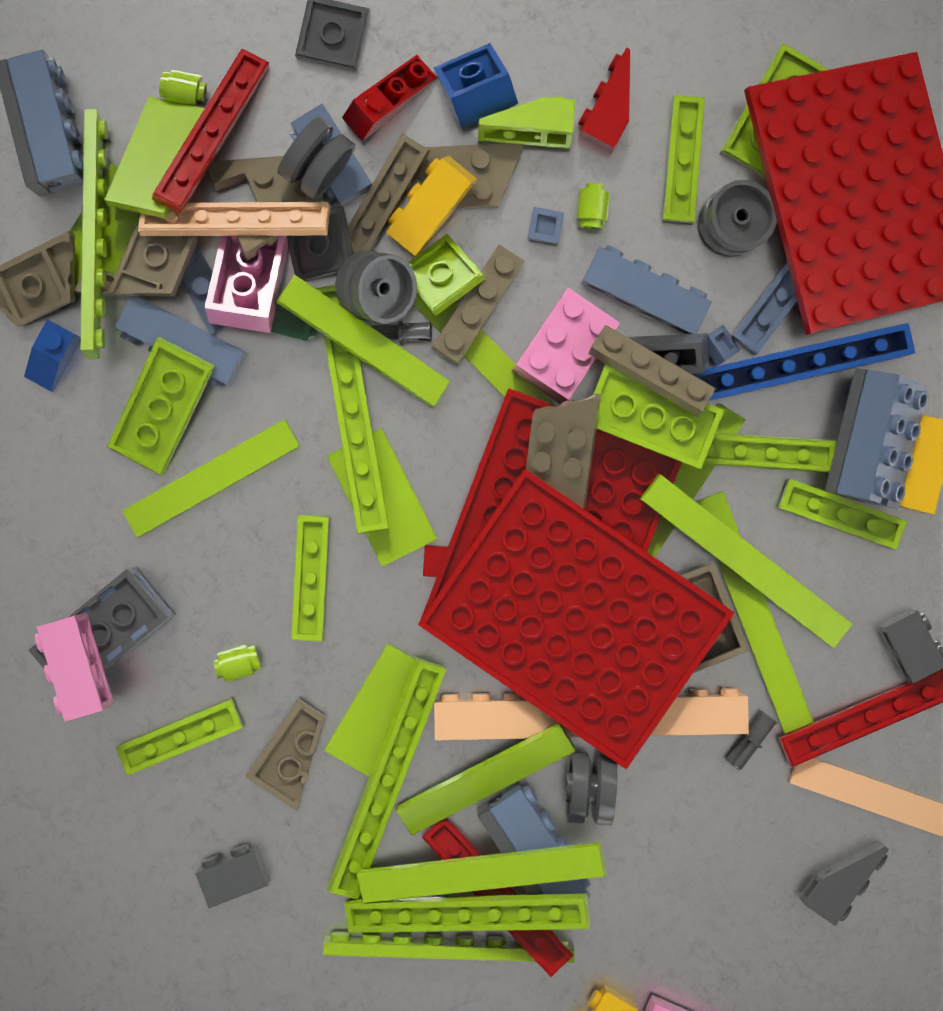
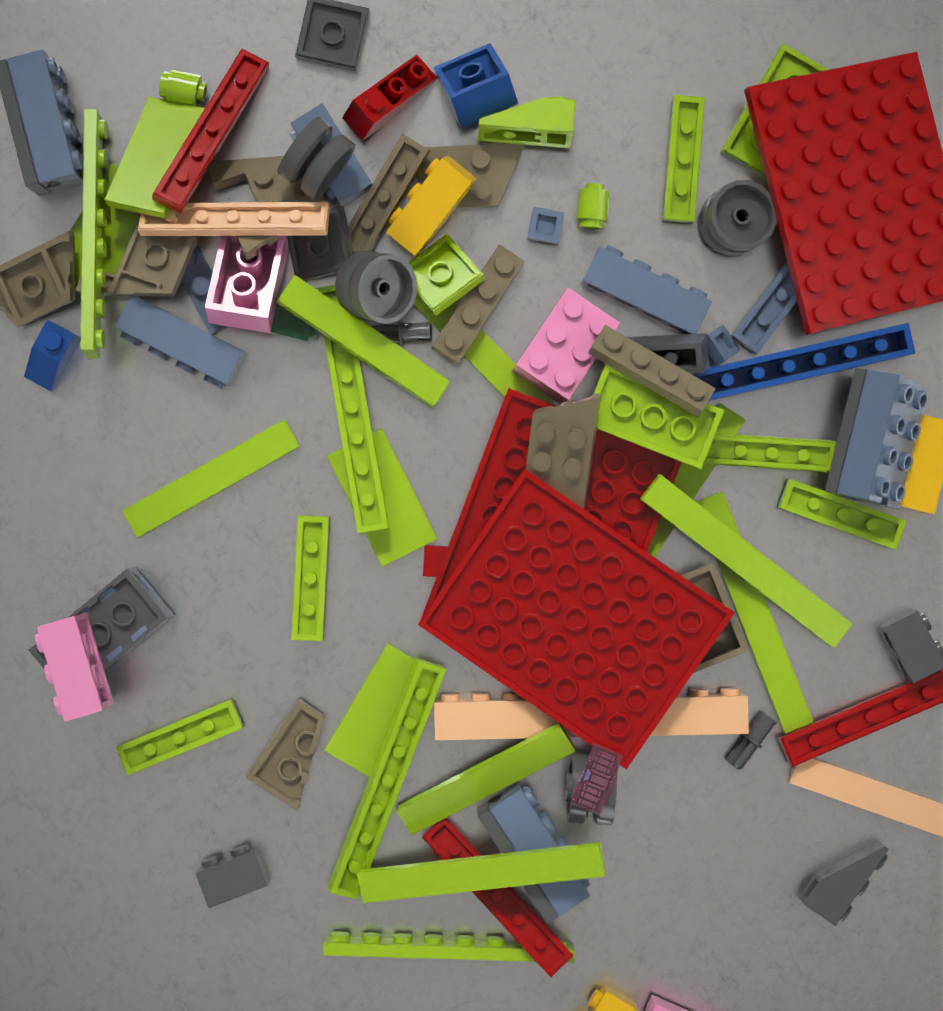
(160, 406): lime tile -> none
(236, 663): lime brick -> none
(470, 913): lime plate -> none
(596, 779): none -> clear pink tile
(611, 112): red slope -> none

